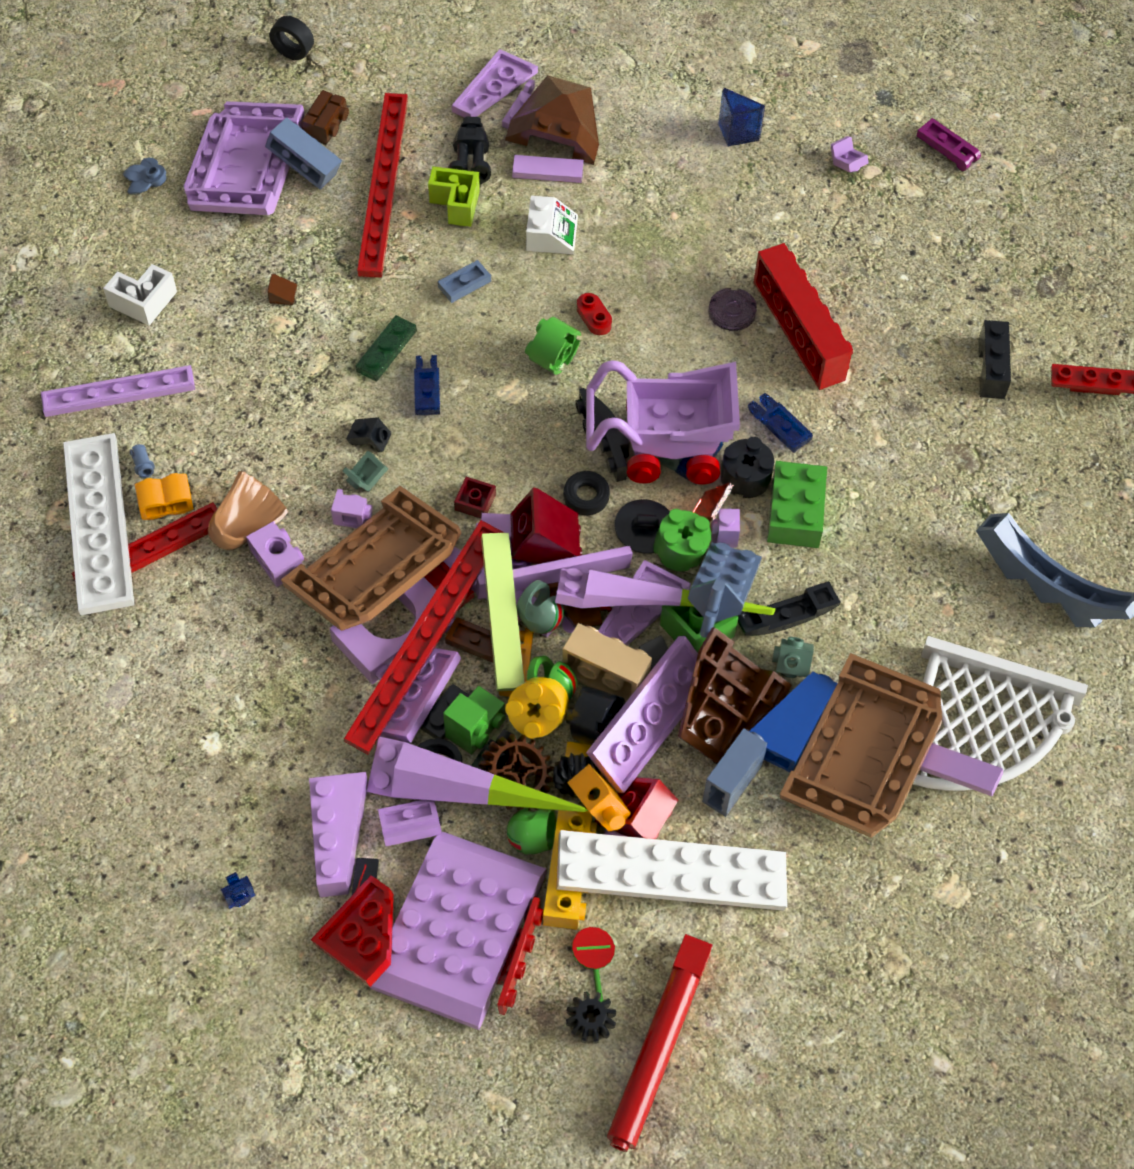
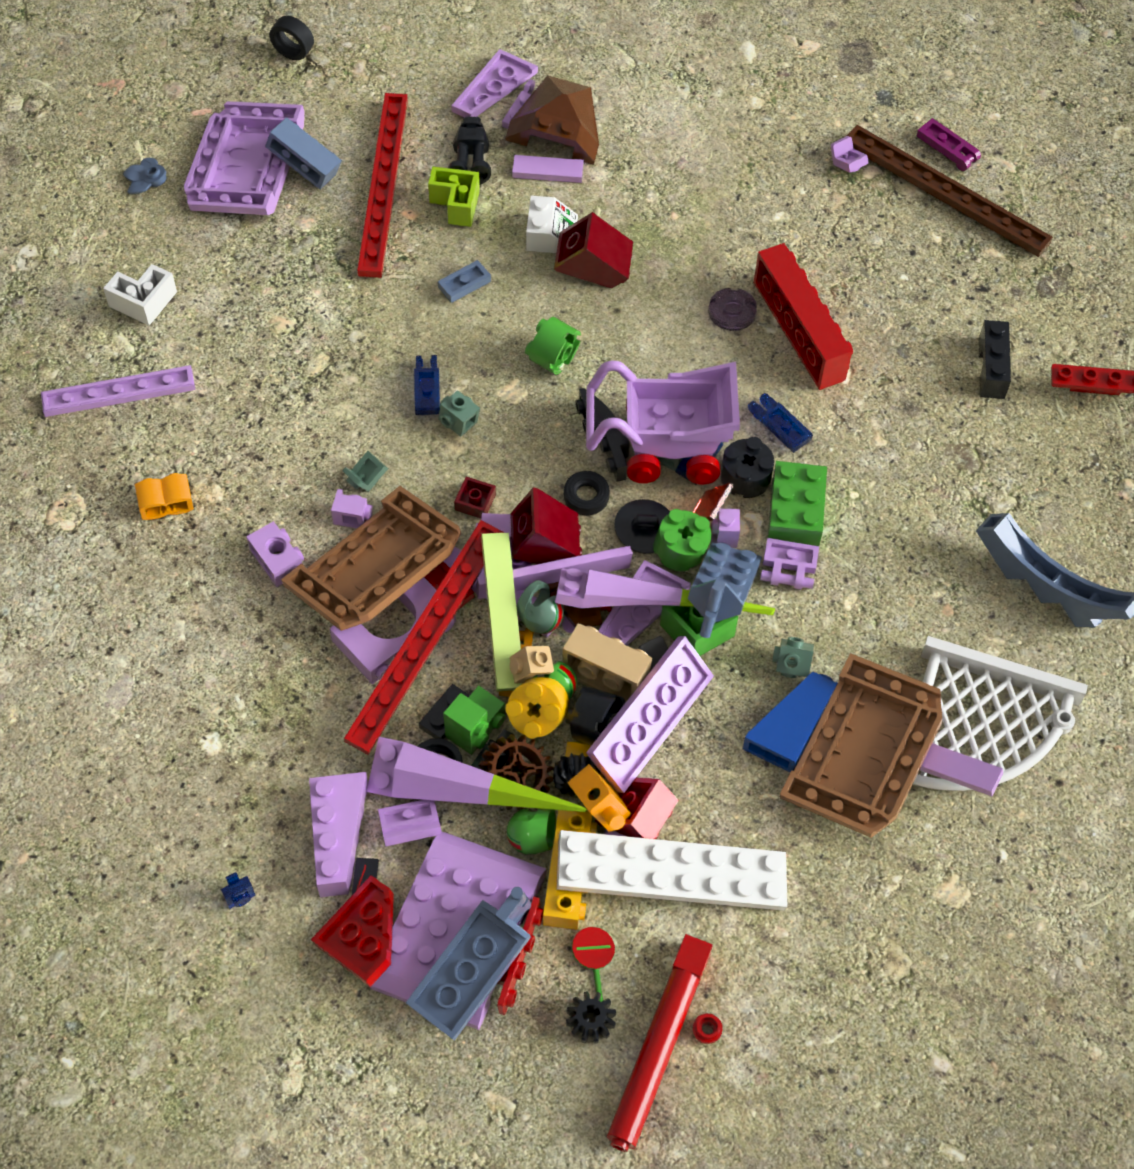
(98, 524): white plate -> none
(143, 465): sand blue pin -> none
(169, 538): red tile -> none
(244, 511): medium nougat hair -> none
(281, 290): reddish brown slope -> none
(325, 116): reddish brown brick -> none
(369, 431): black bracket -> none
(386, 348): clear green plate -> none
(421, 695): lavender wing -> none
(458, 413): none -> sand green brick
(470, 639): reddish brown plate -> none
(472, 964): none -> sand blue hinge
(530, 662): none -> tan bracket
(590, 310): red plate -> none
(594, 252): none -> dark red slope
(710, 1020): none -> red plate
(726, 697): reddish brown wedge -> none
(734, 772): sand blue brick -> none
(740, 118): clear blue slope -> none
(789, 556): none -> lavender plate
(791, 612): black slope -> none
(950, 191): none -> reddish brown plate

